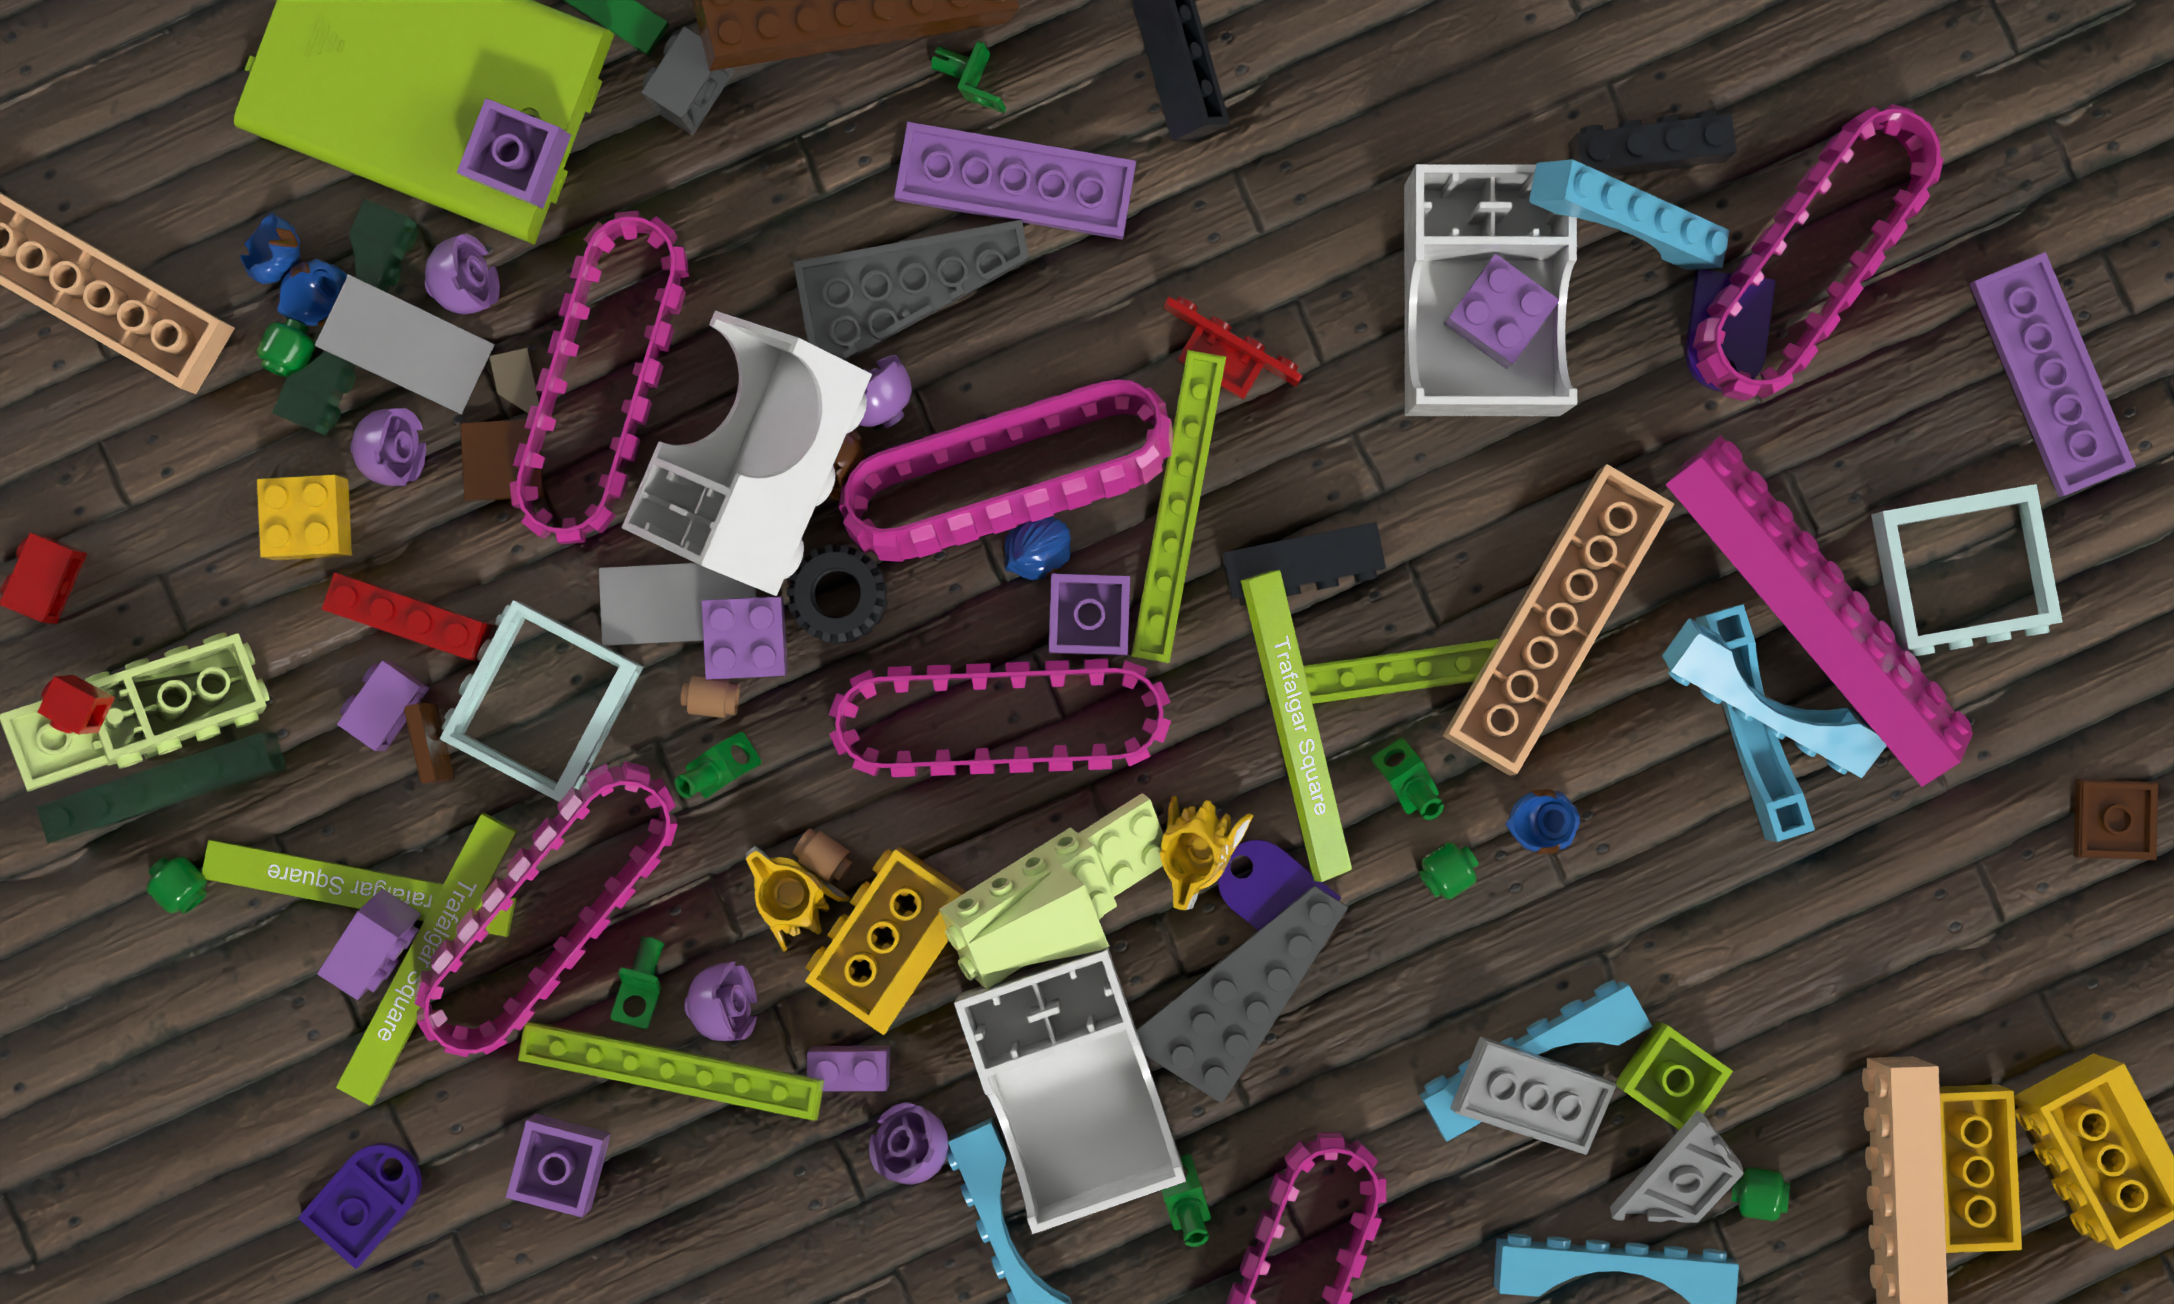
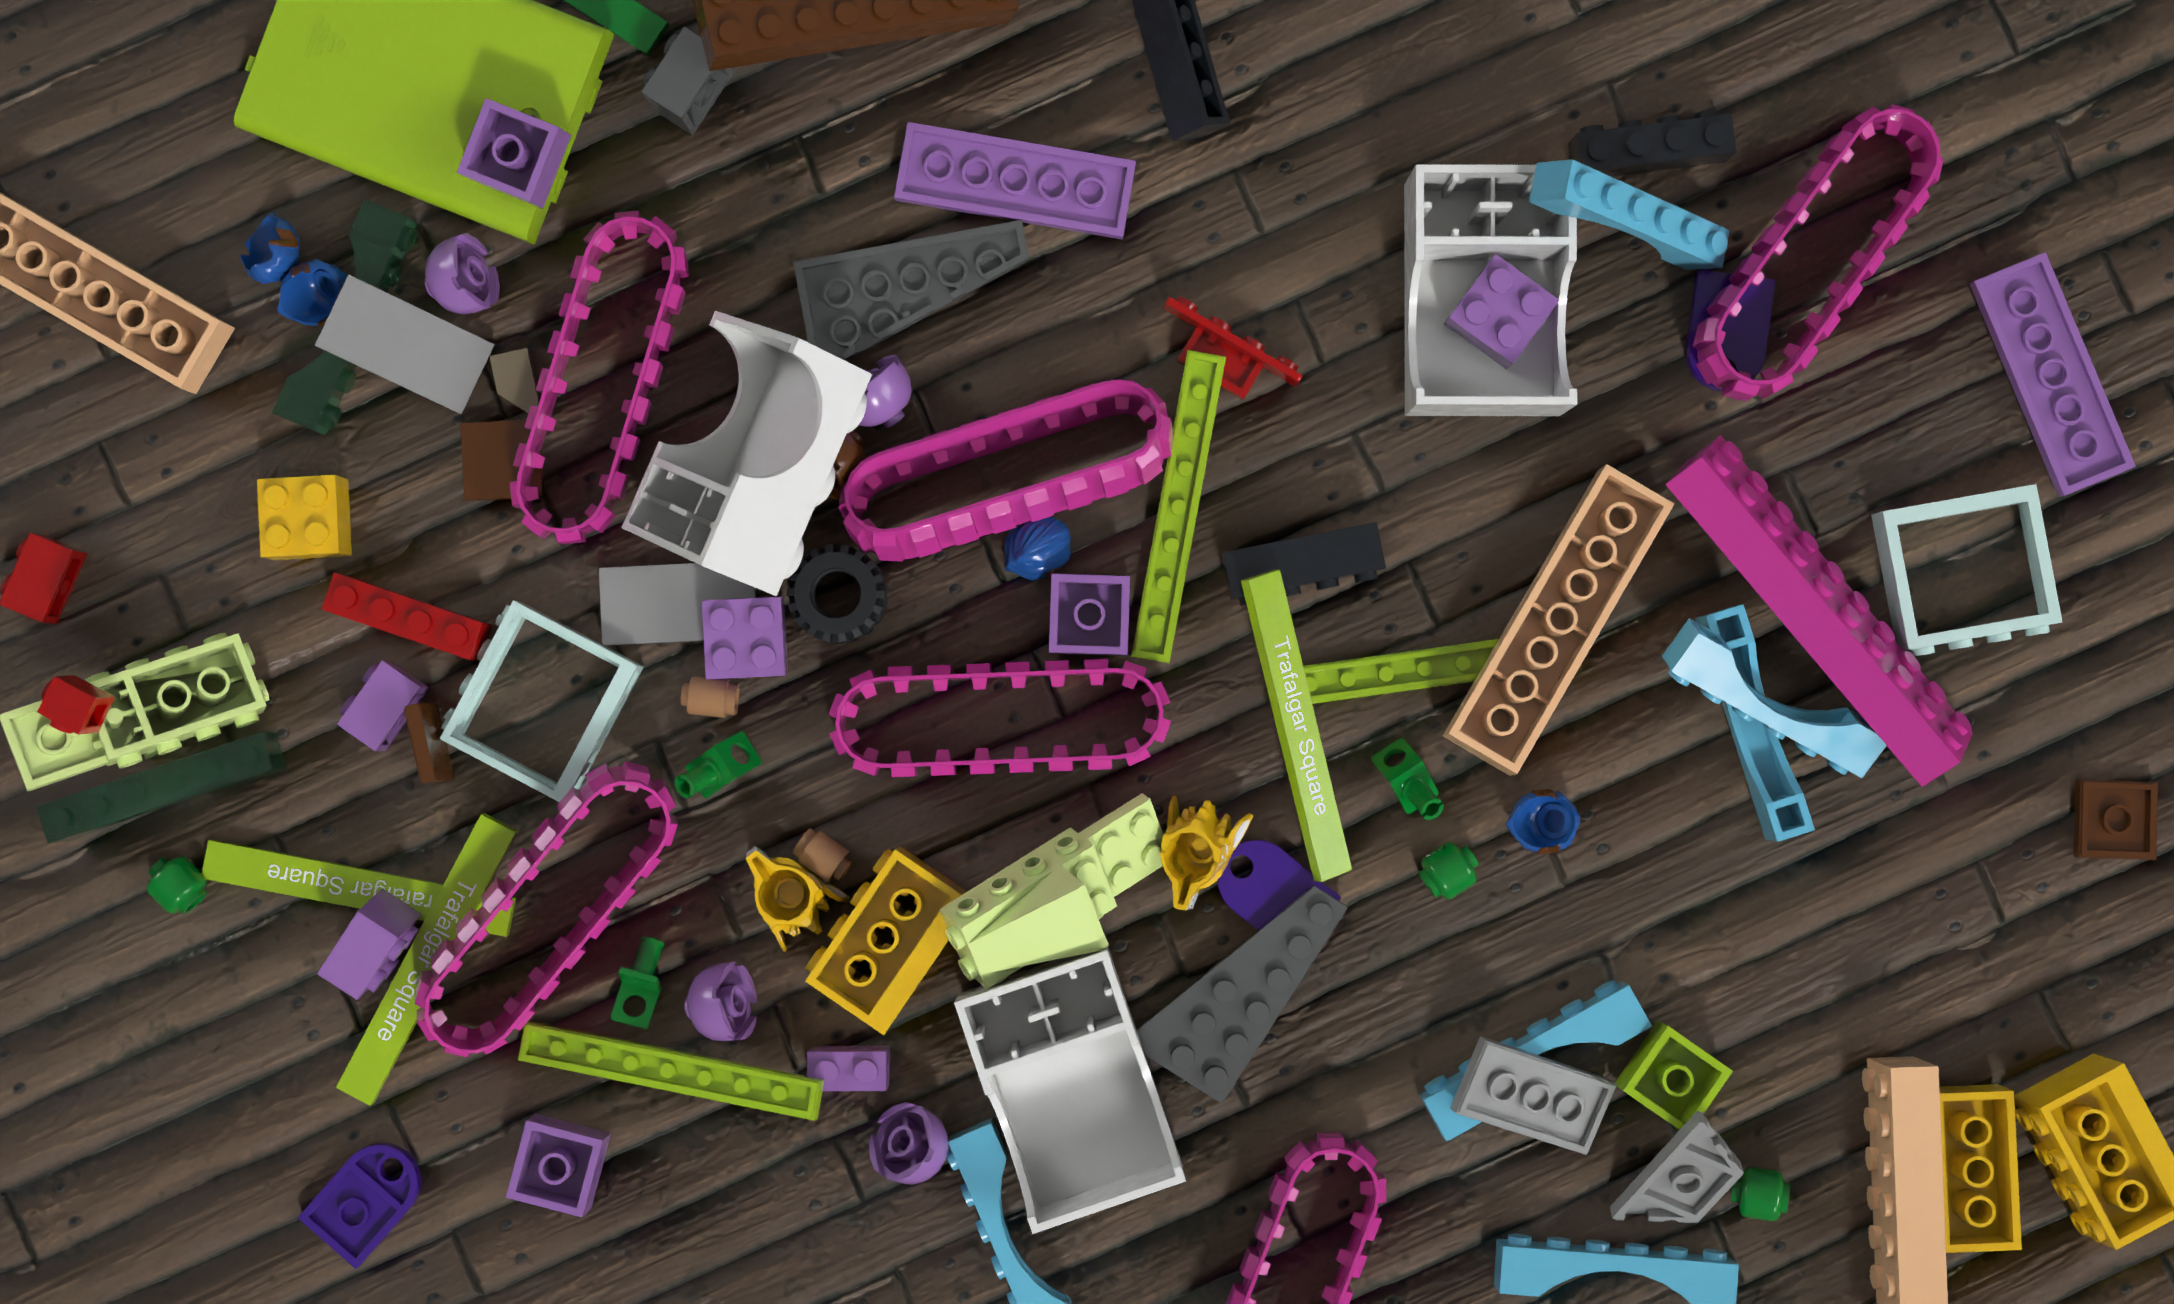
(285, 348): green head -> none
(388, 447): medium lavender cylinder -> none
(969, 71): green bracket -> none
(1188, 1206): green bracket -> none

